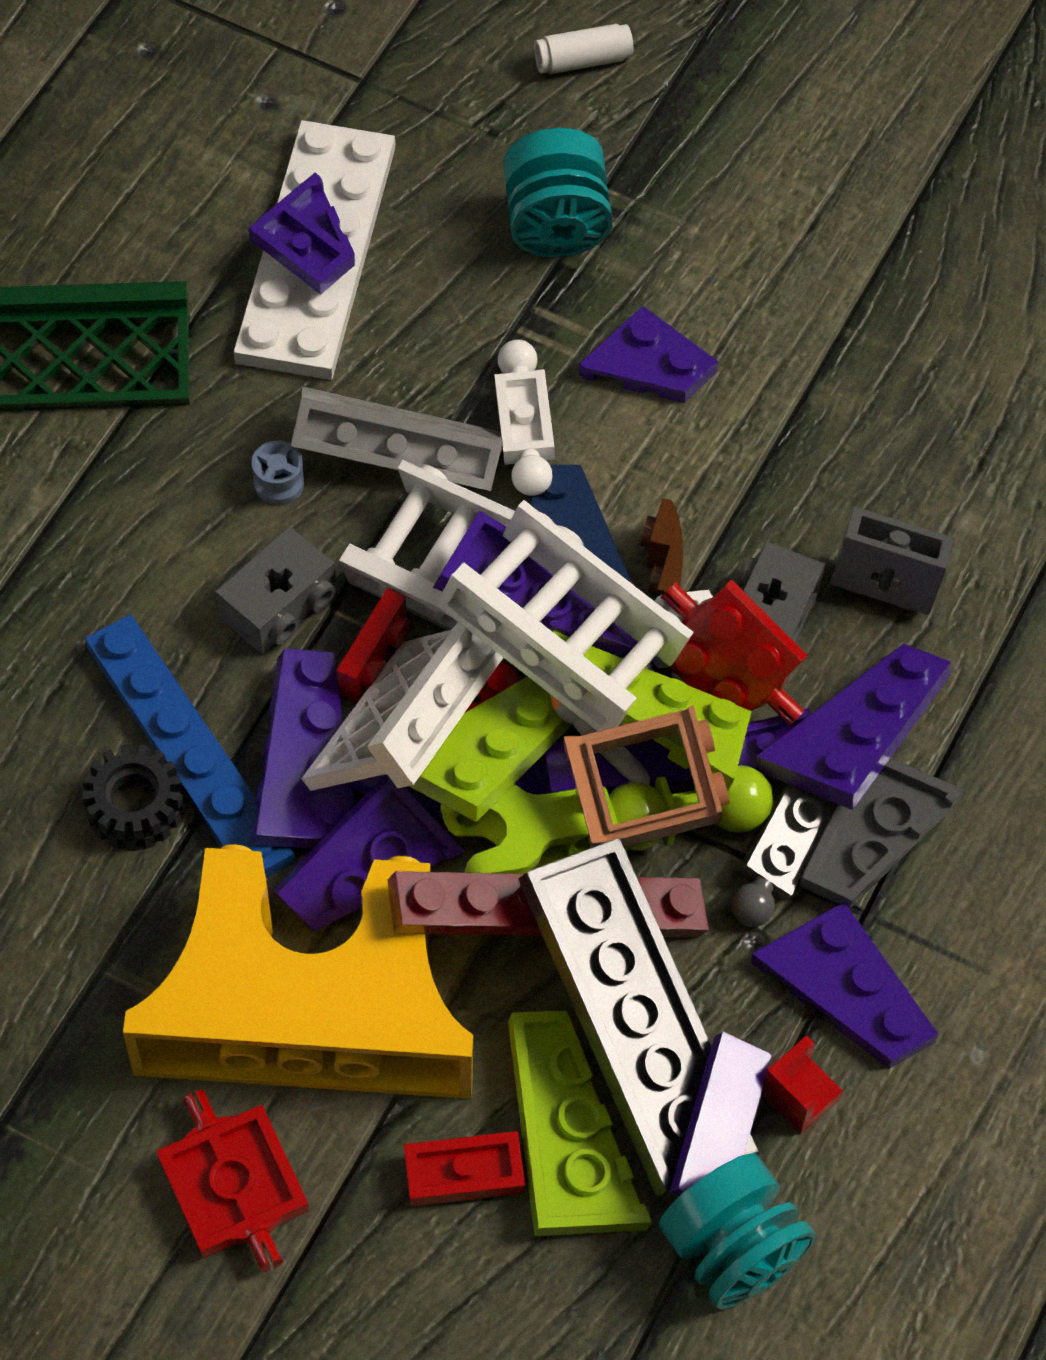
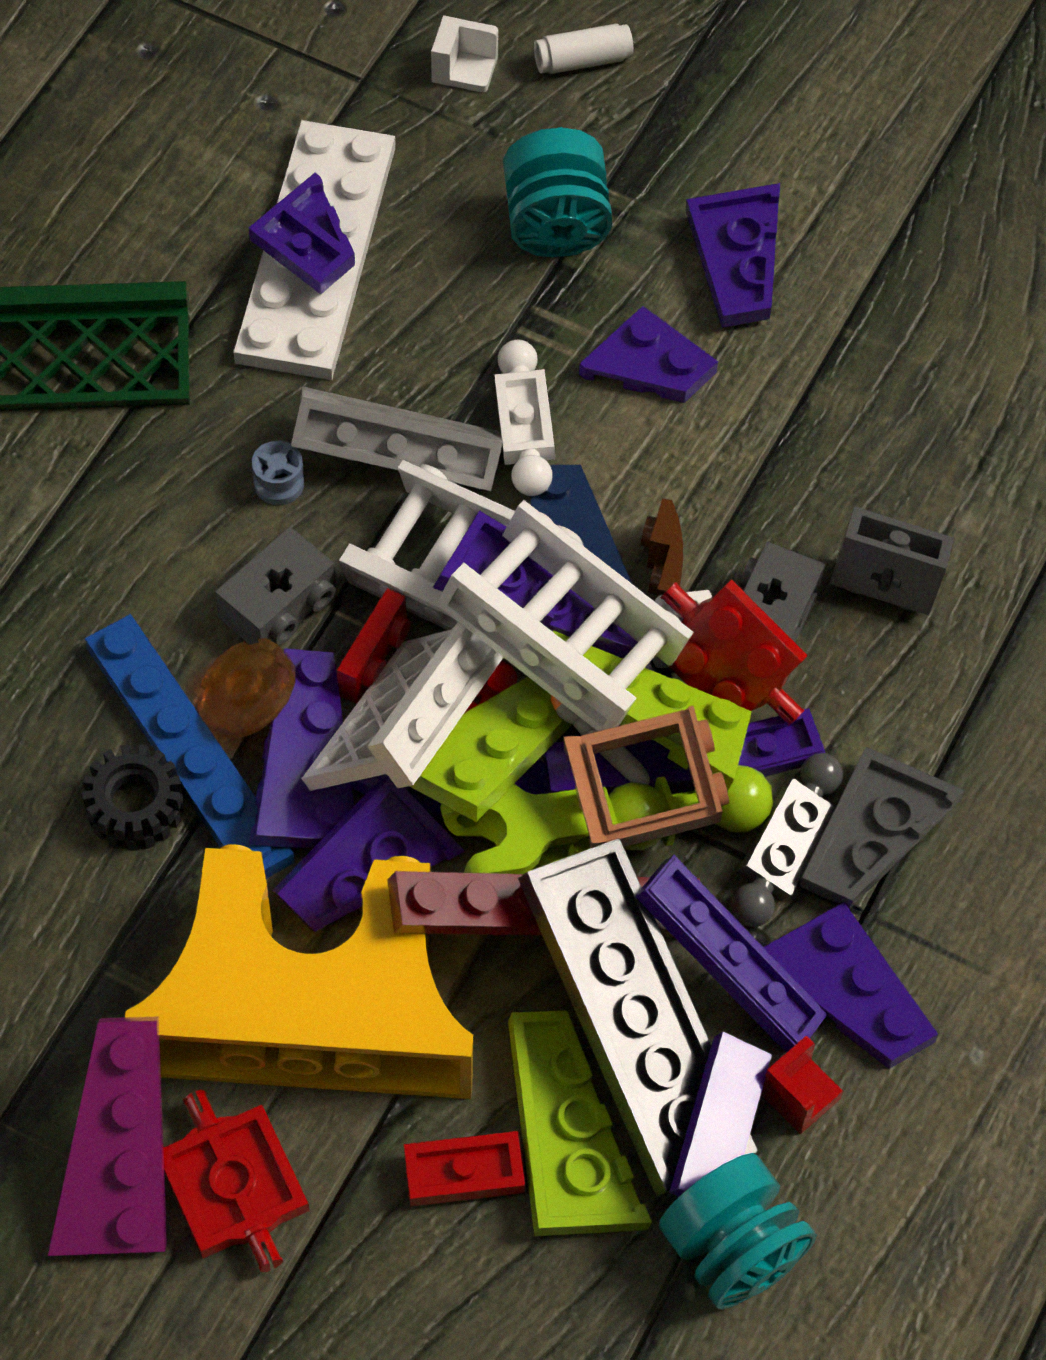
(116, 1157): none -> magenta wing
(246, 688): none -> clear orange tile
(464, 54): none -> white panel
(730, 954): none -> dark purple tile
(737, 250): none -> dark purple wing
(858, 730): dark purple wing -> none

